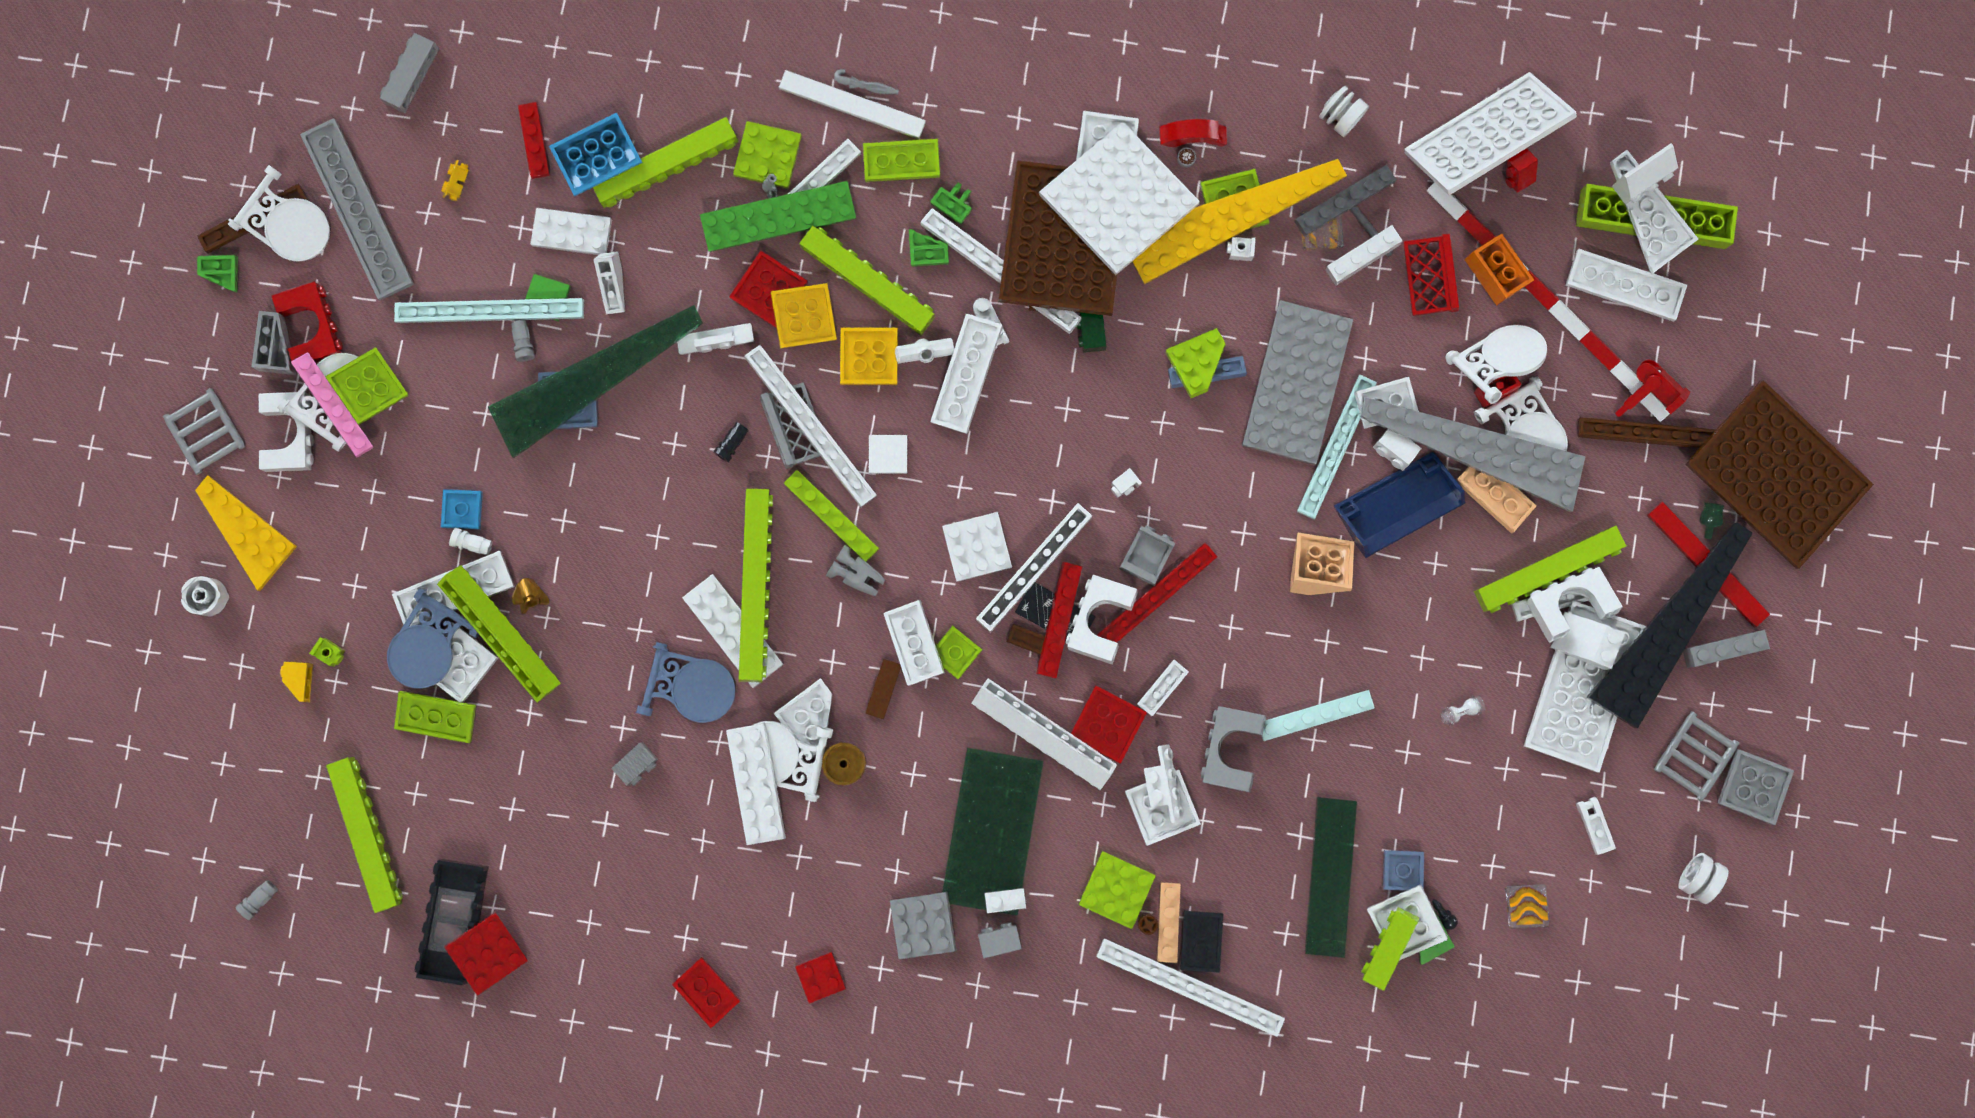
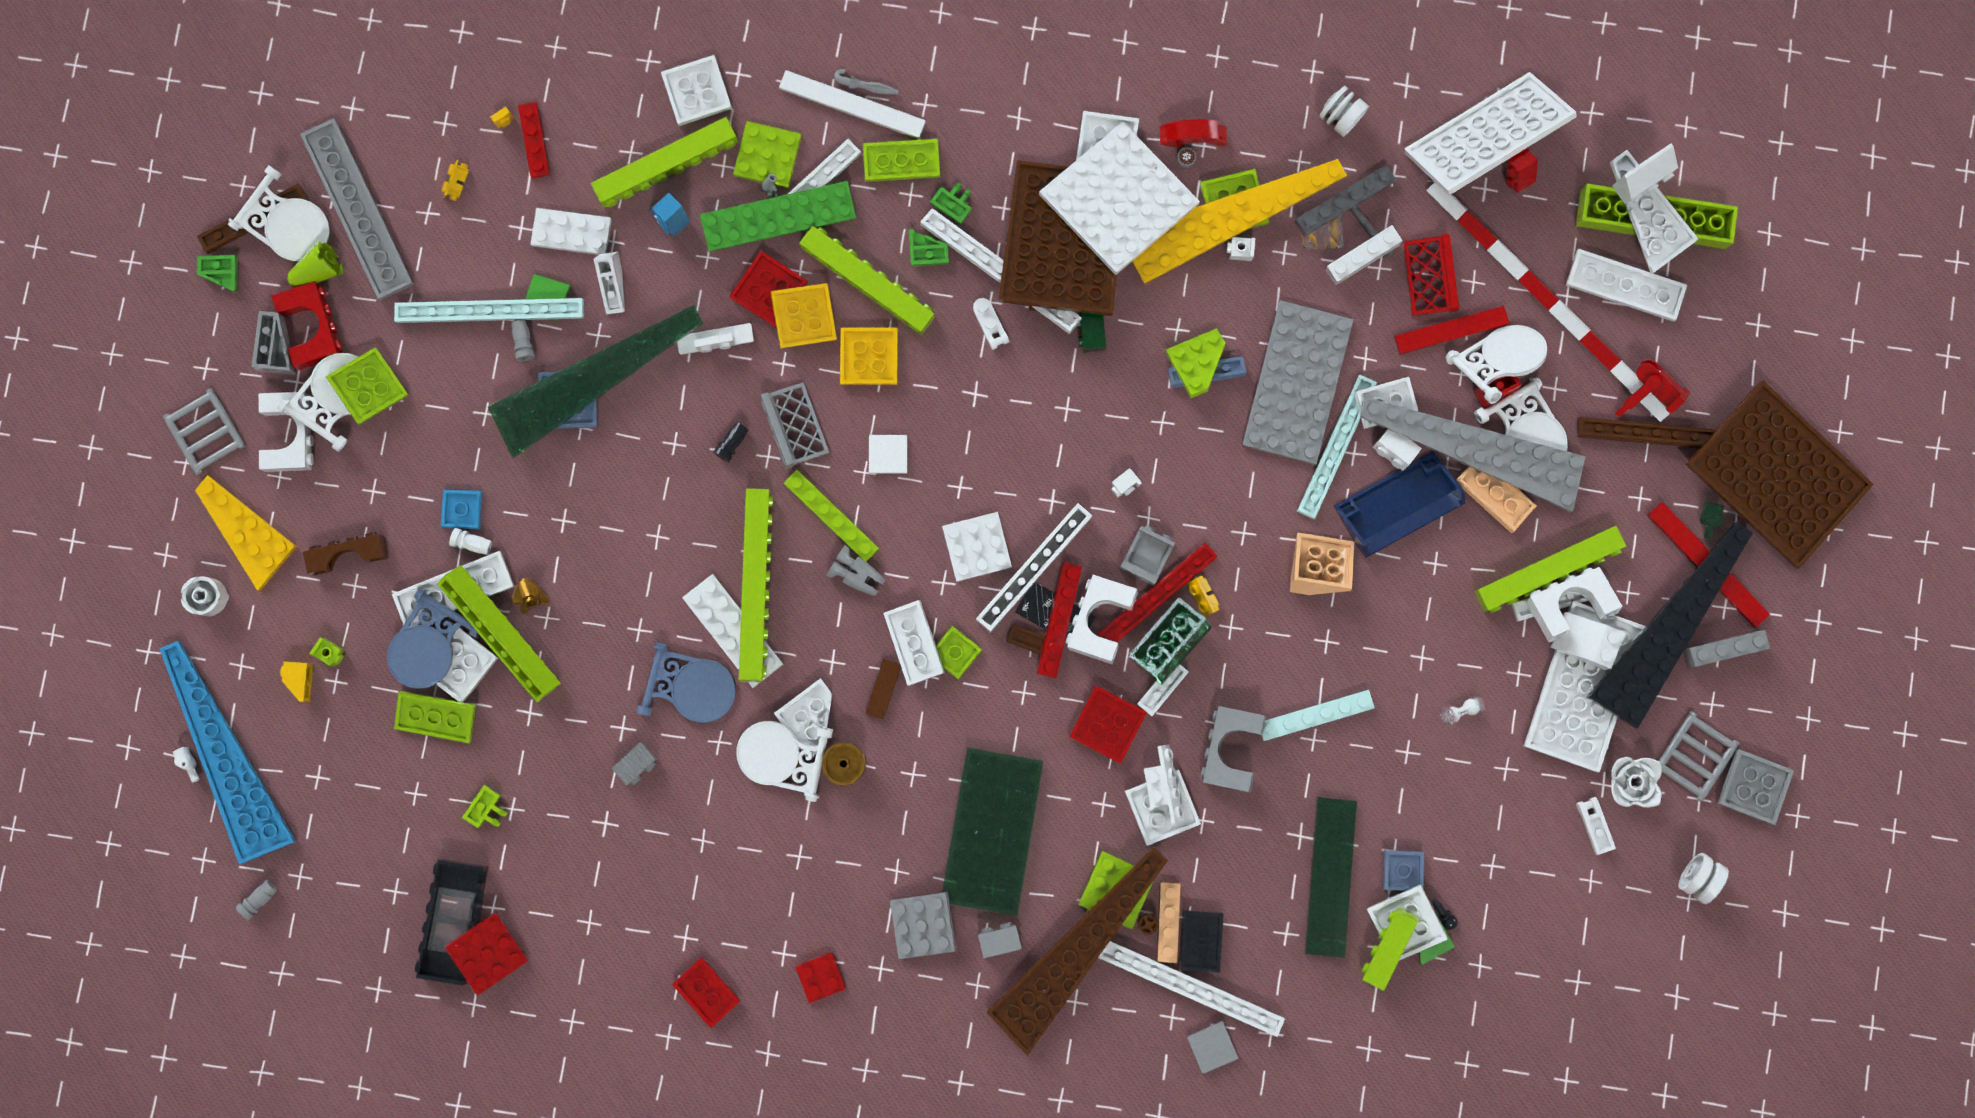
(186, 761): none -> white piece
(242, 799): none -> dark azure wing
(315, 266): none -> lime cone
(322, 559): none -> reddish brown arch
(332, 404): bright pink plate -> none
(364, 834): lime brick -> none
(409, 72): light grey brick -> none
(482, 806): none -> lime hinge
(502, 118): none -> yellow plate
(595, 154): dark azure slope -> none
(670, 215): none -> dark azure wedge
(696, 90): none -> white plate
(756, 784): white plate -> none
(810, 426): white plate -> none
(916, 351): white piece -> none
(966, 373): white plate -> none
(1005, 900): white plate -> none
(1044, 734): white brick -> none
(1045, 988): none -> reddish brown wing
(1170, 641): none -> clear green brick
(1199, 589): none -> yellow hinge
(1212, 1047): none -> light grey tile
(1451, 330): none -> red tile
(1499, 269): orange slope -> none
(1527, 906): slope -> none
(1647, 773): none -> white brick

